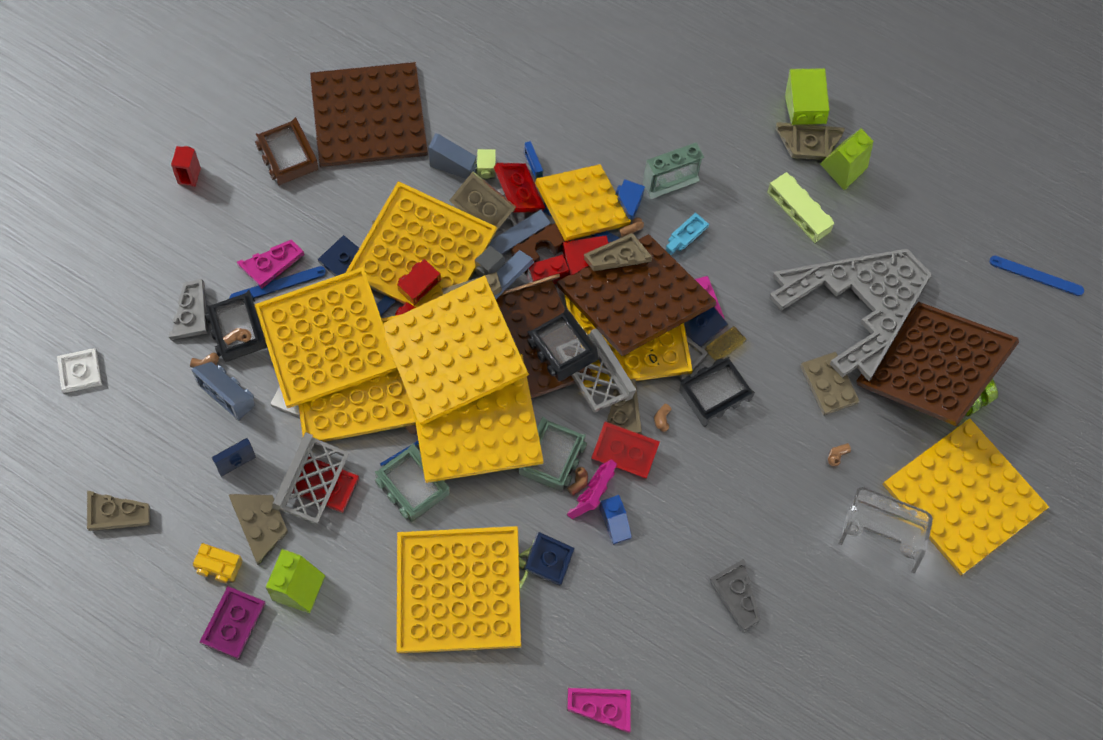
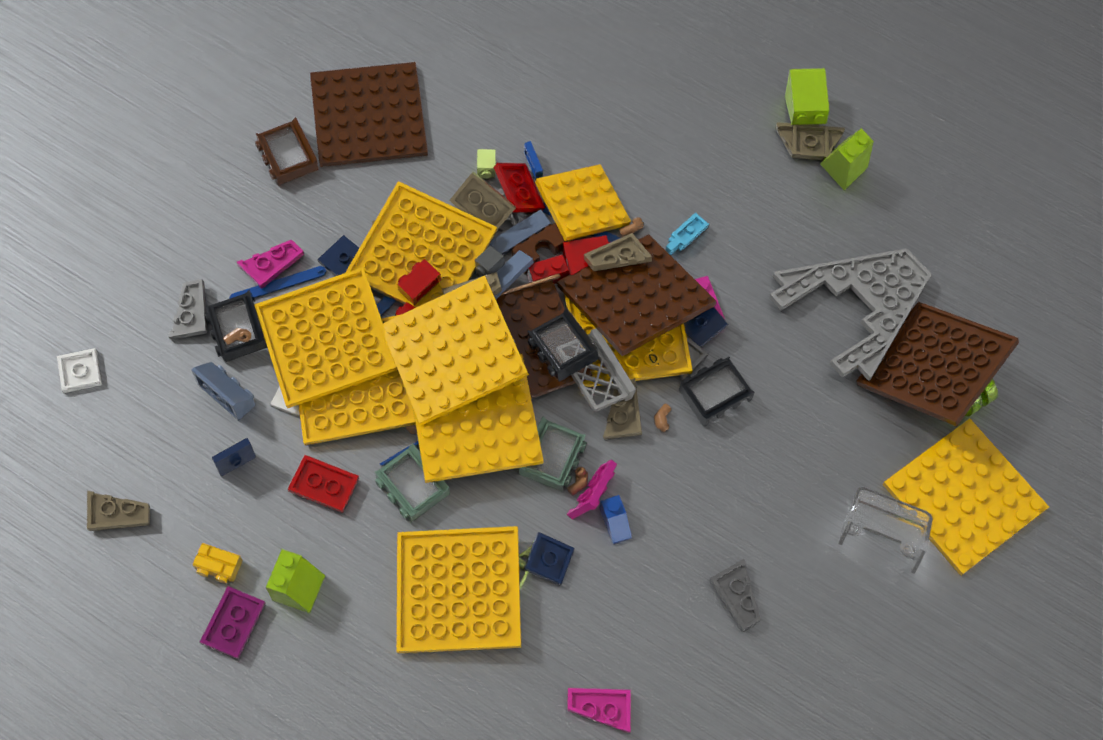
(186, 165): red piece -> none
(213, 357): medium nougat arm -> none
(259, 522): dark tan wing -> none
(294, 472): light grey fence -> none
(451, 158): sand blue slope -> none
(626, 448): red plate -> none
(630, 196): blue slope -> none
(672, 170): sand green window -> none
(725, 344): clear yellow tile -> none
(800, 207): yellowish green brick -> none
(827, 386): dark tan plate -> none
(836, 453): medium nougat arm -> none
(1036, 275): blue piece -> none

